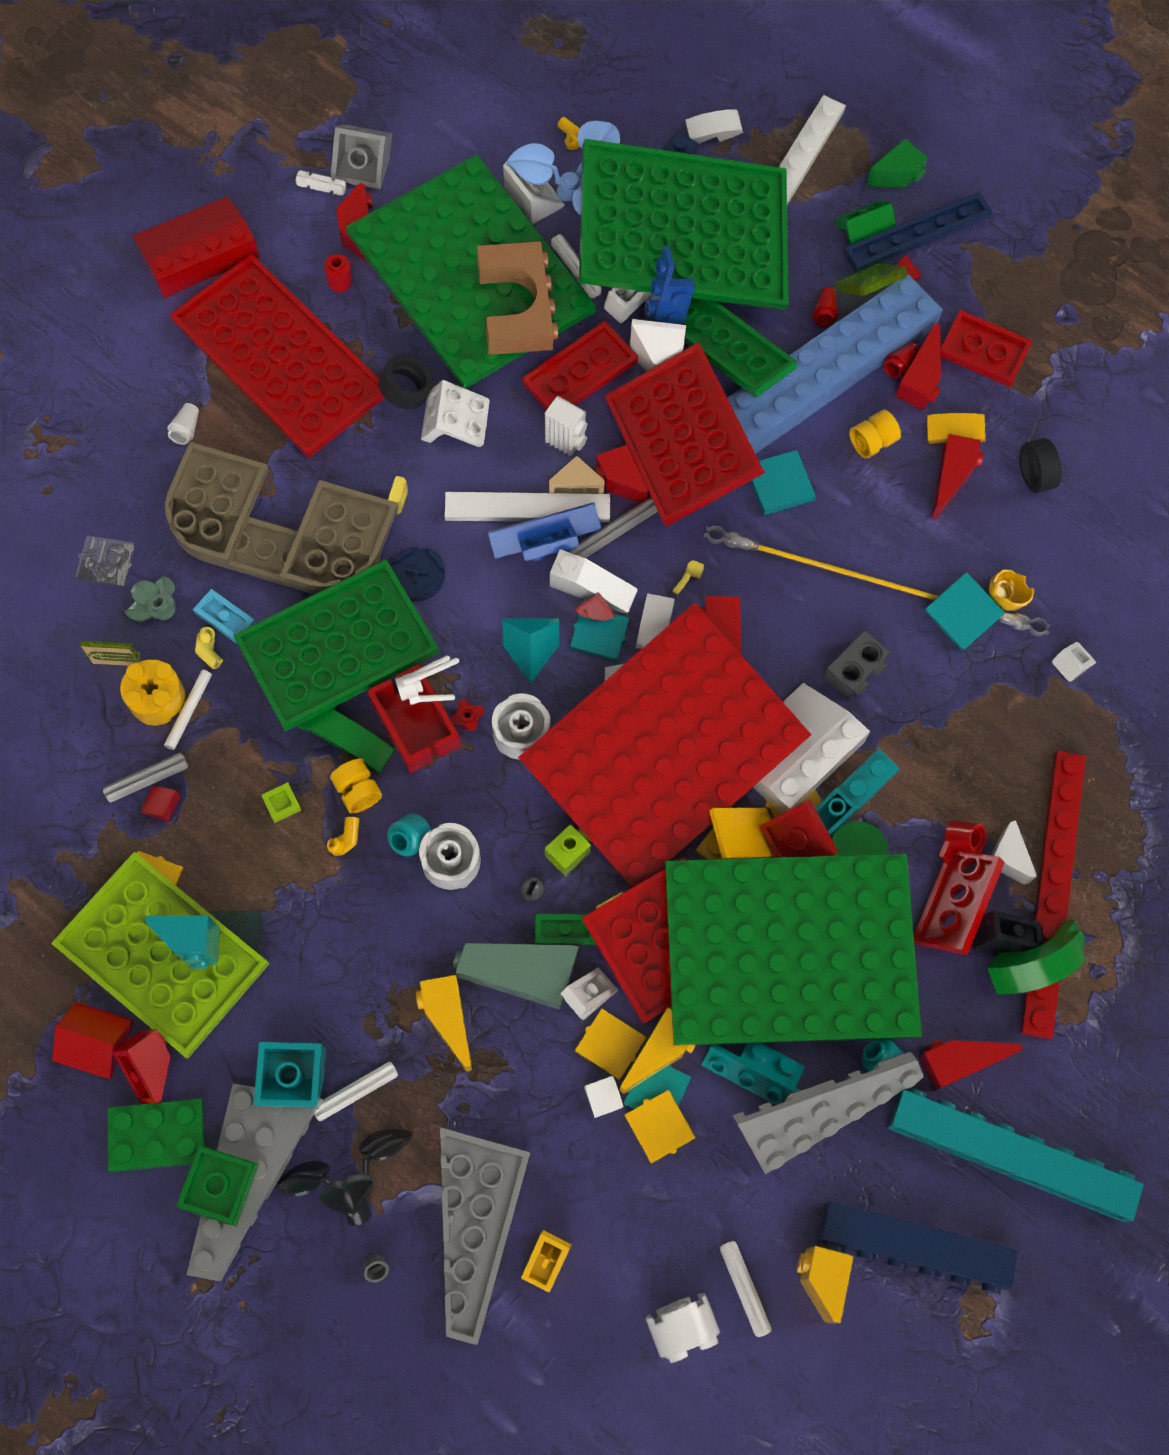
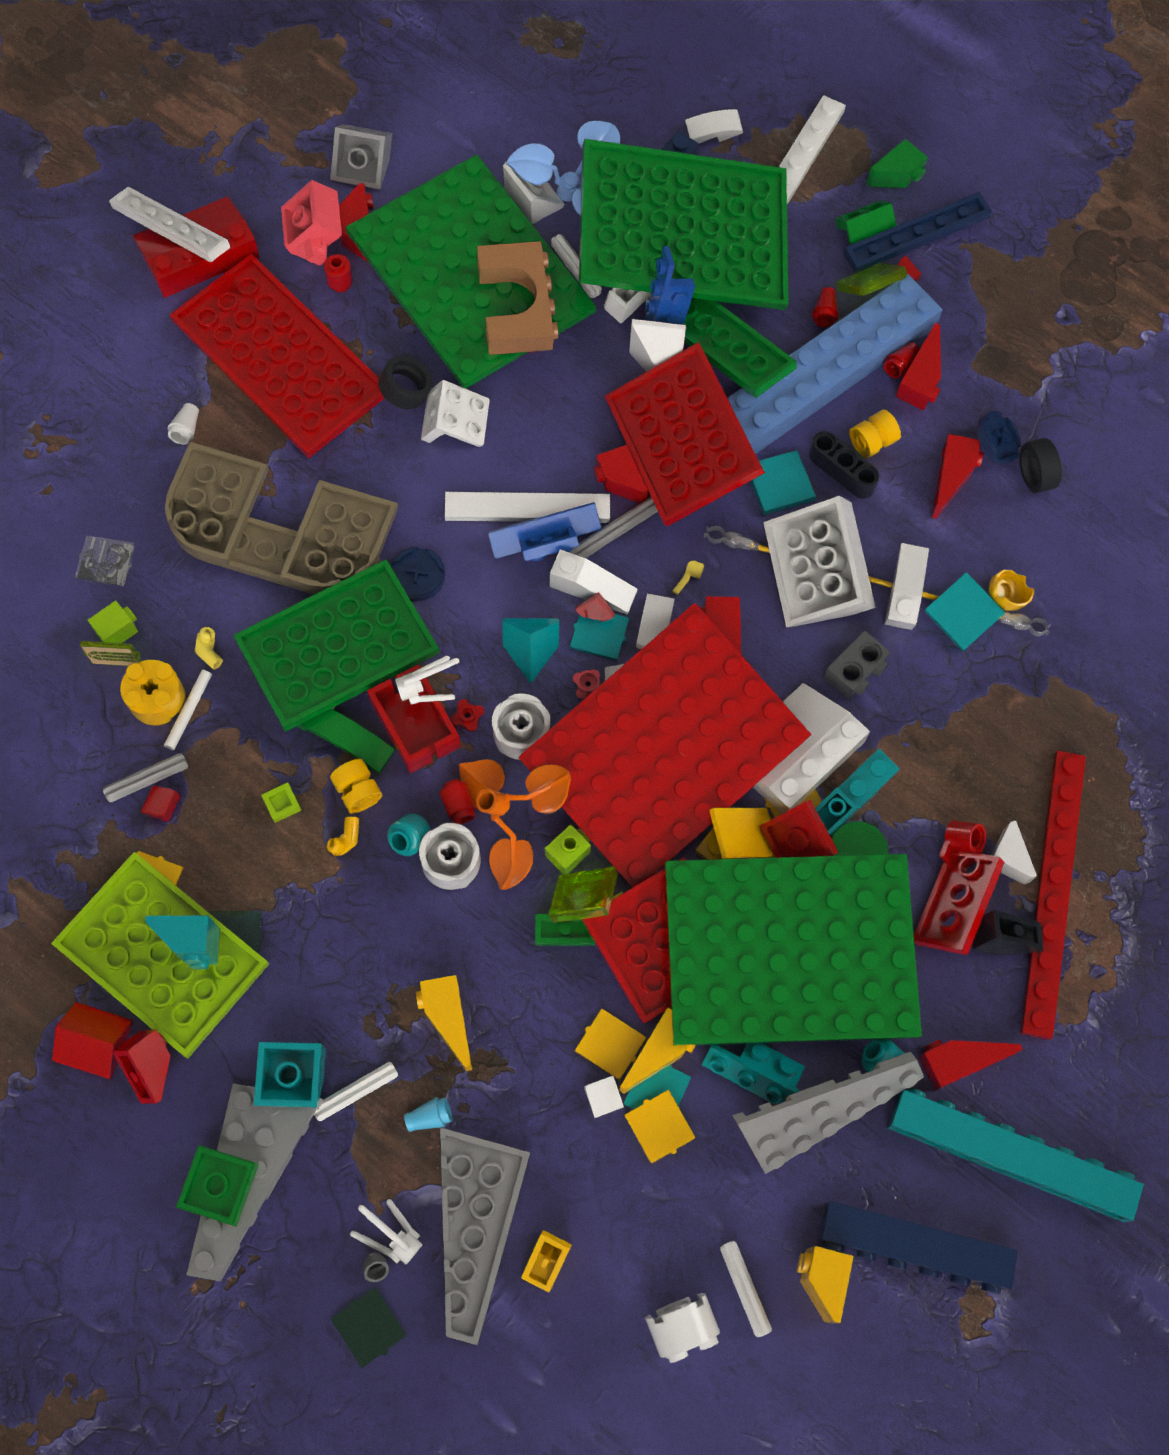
(114, 623): none -> lime brick
(152, 600): sand green plate -> none
(154, 1135): green plate -> none
(170, 224): none -> white tile
(222, 615): medium azure plate -> none
(311, 222): none -> coral hinge
(321, 182): white axle -> none
(349, 1193): black plant -> none
(368, 1327): none -> clear green piece
(399, 492): light yellow tile -> none
(404, 1245): none -> white plant
(429, 1115): none -> medium azure cone
(458, 801): none -> red brick
(520, 970): sand green slope -> none
(537, 892): dark grey hinge -> none
(547, 788): none -> orange plant
(565, 426): white brick -> none
(571, 132): yellow arm -> none
(576, 478): tan slope -> none
(580, 679): none -> coral plate
(581, 367): red plate -> none
(583, 894): none -> clear neon green tile
(589, 993): white slope -> none
(819, 563): none -> white slope
(837, 453): none -> black beam
(907, 587): none -> white slope
(959, 424): yellow slope -> none
(985, 348): red plate -> none
(998, 438): none -> dark blue tile
(1041, 965): green arch -> none
(1073, 661): white slope -> none

